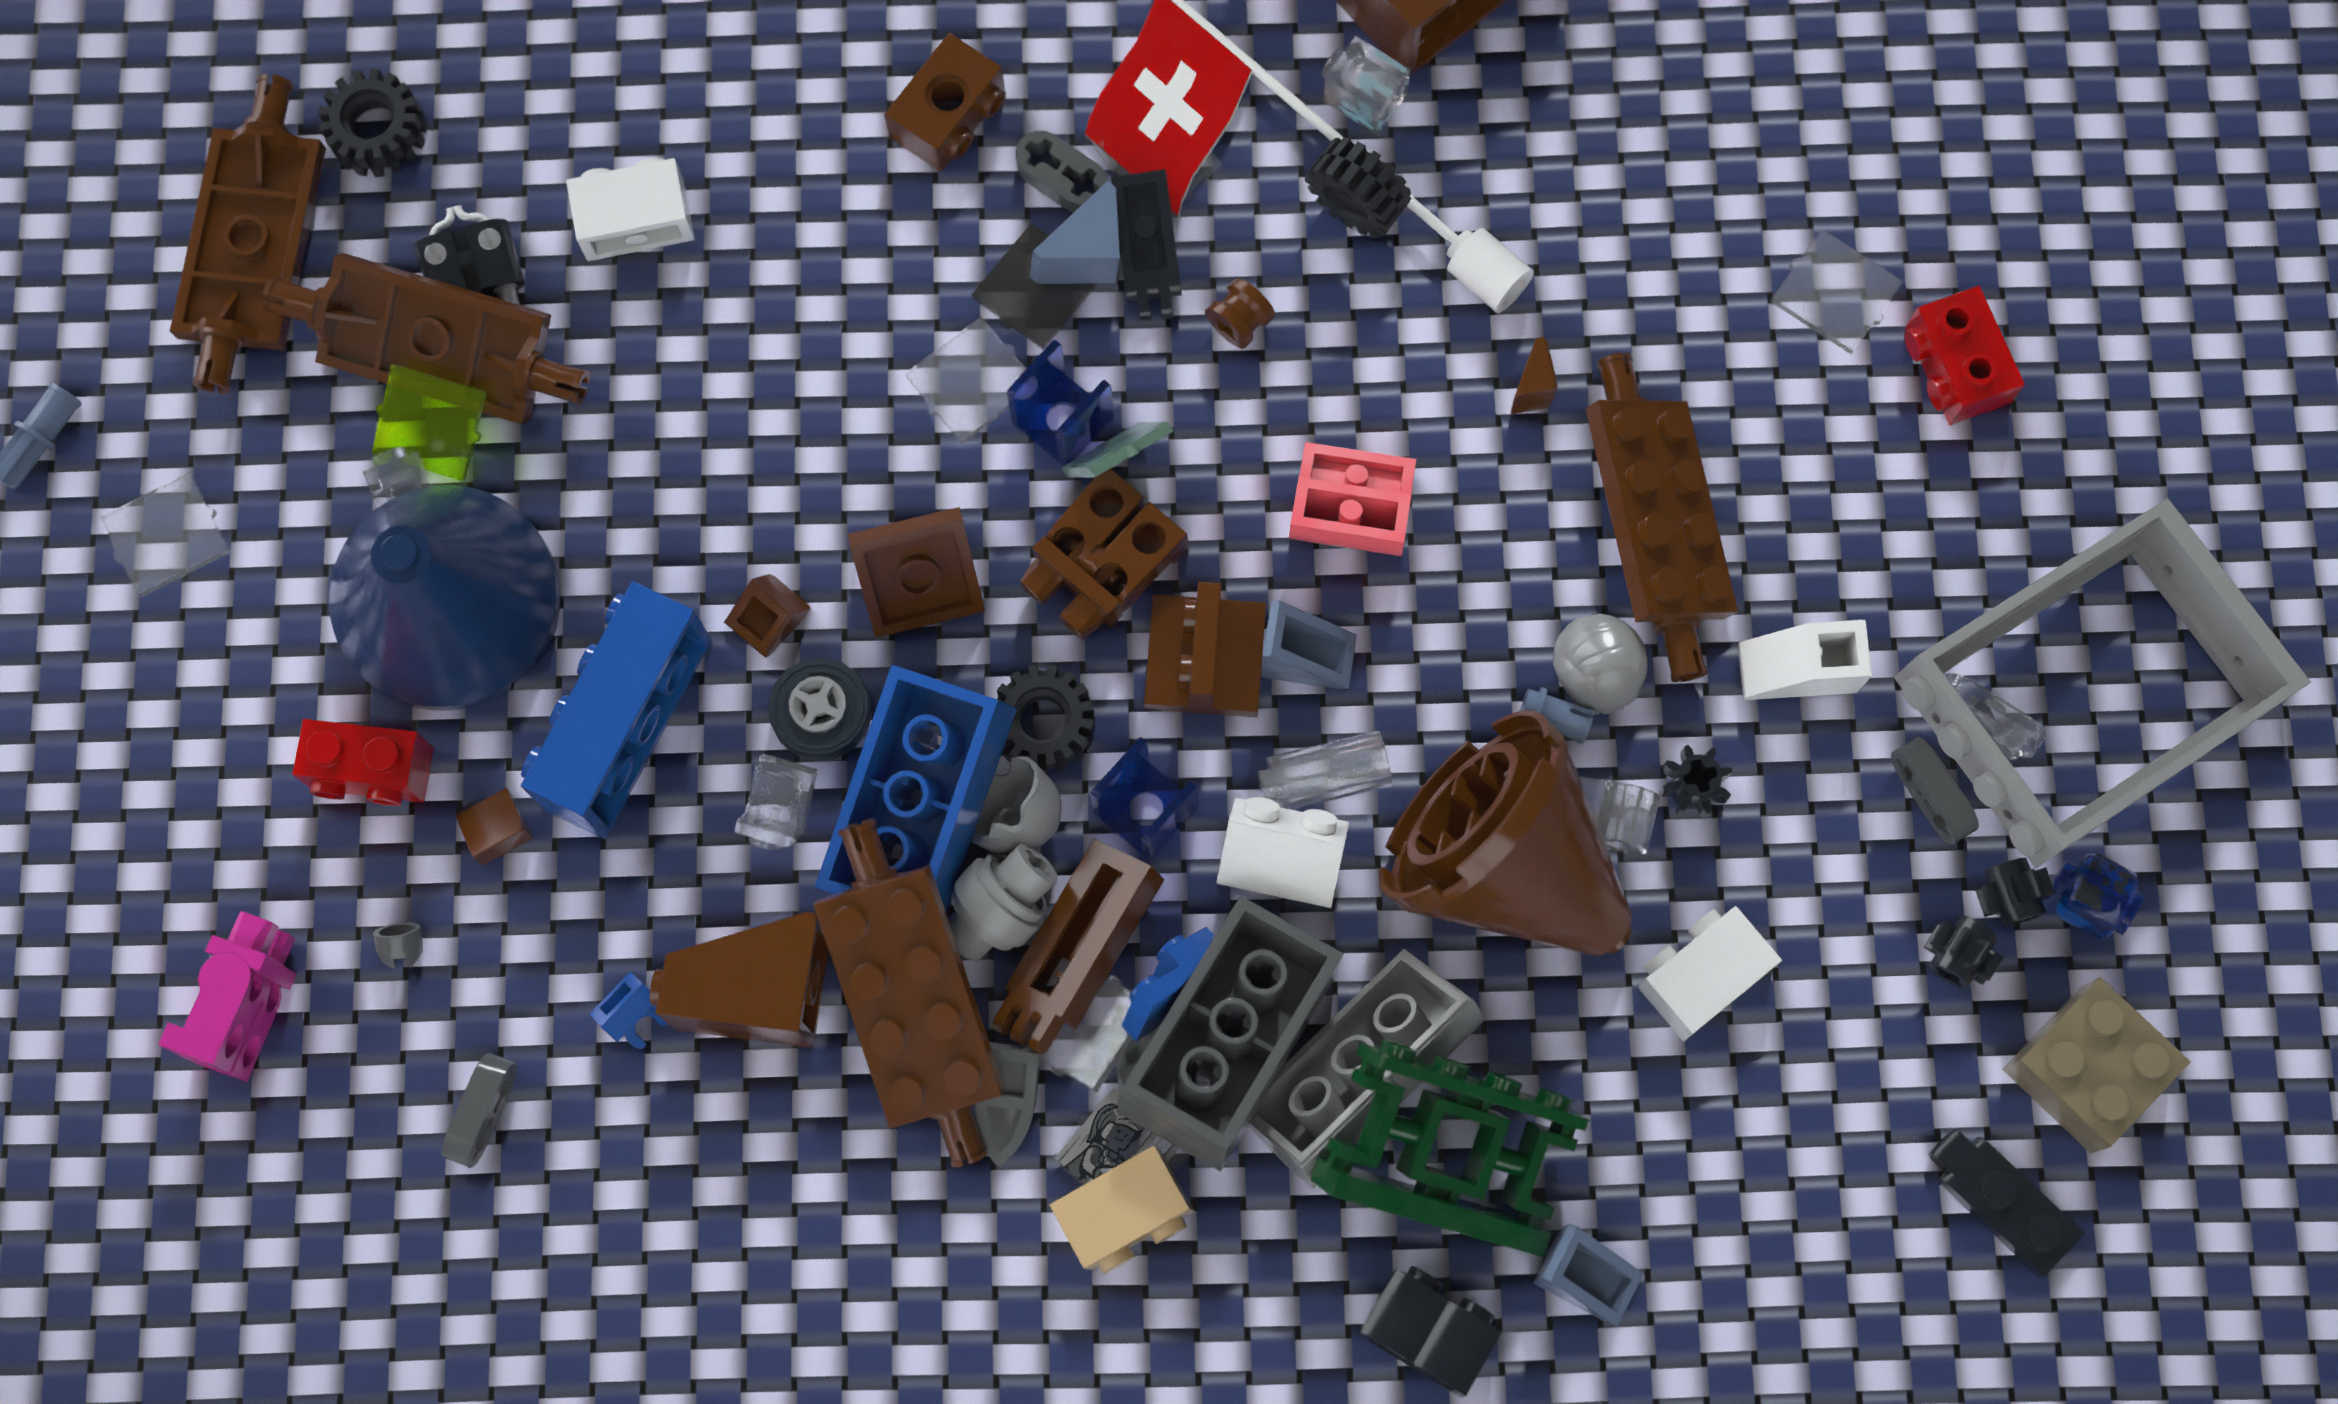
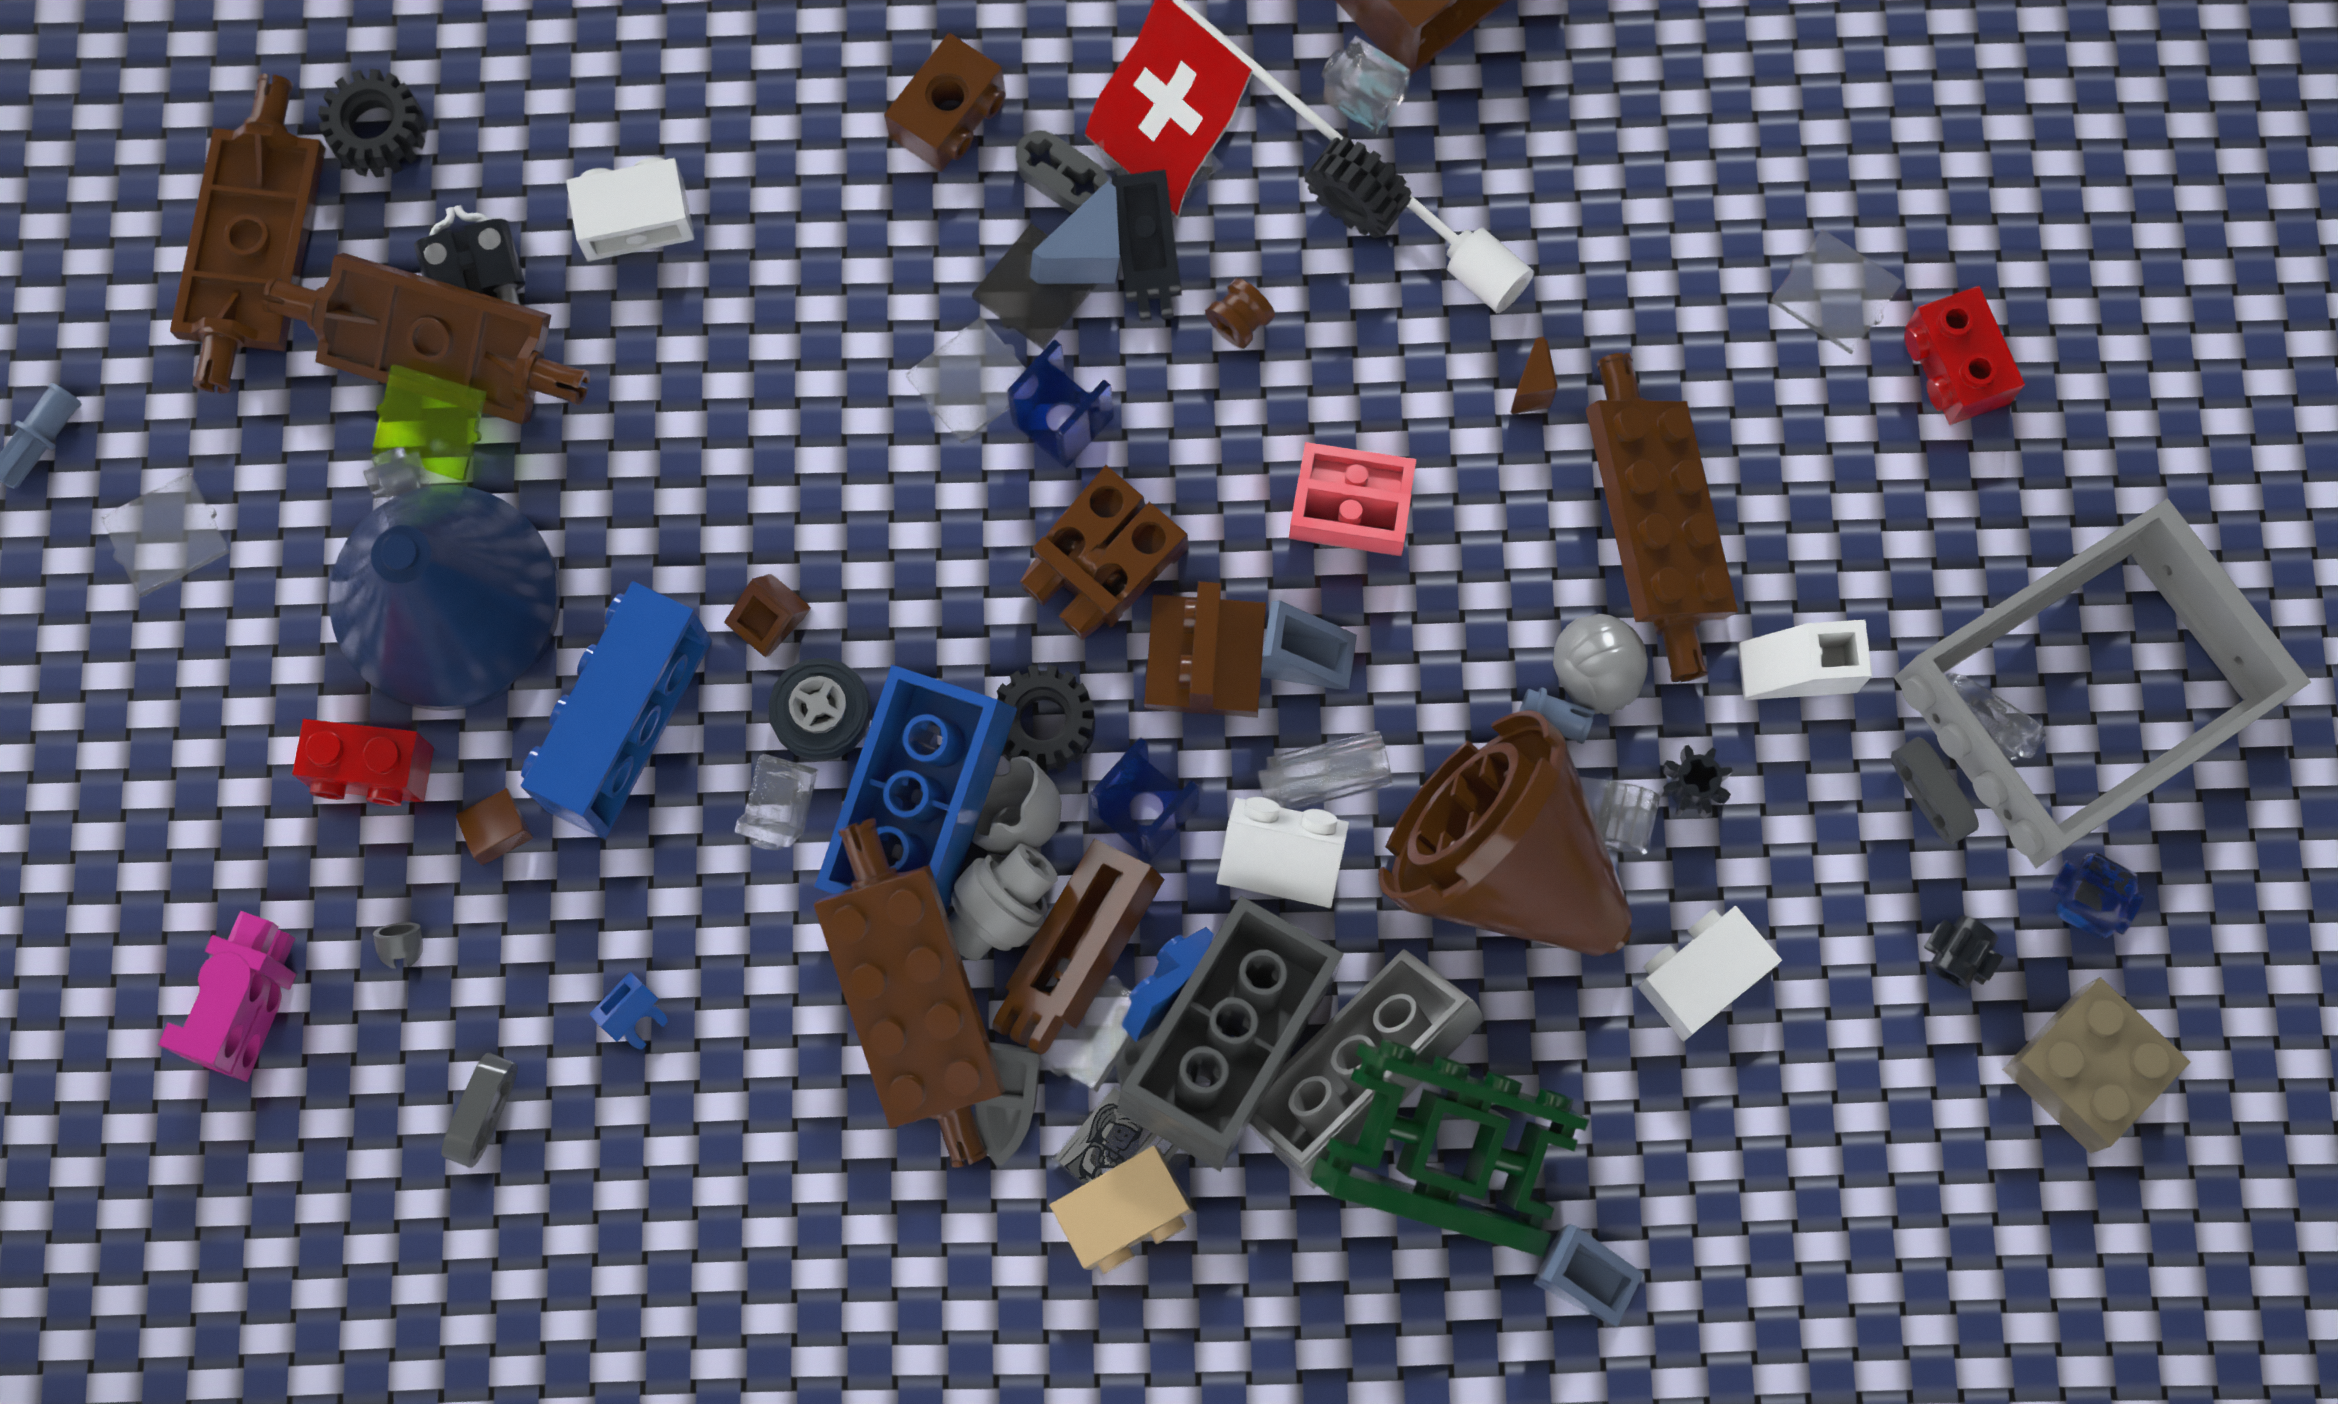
(748, 983): reddish brown slope -> none
(916, 572): reddish brown bracket -> none
(1117, 449): sand green piece -> none
(1430, 1331): black brick -> none
(2004, 1201): black hinge -> none
(2015, 892): black gear -> none

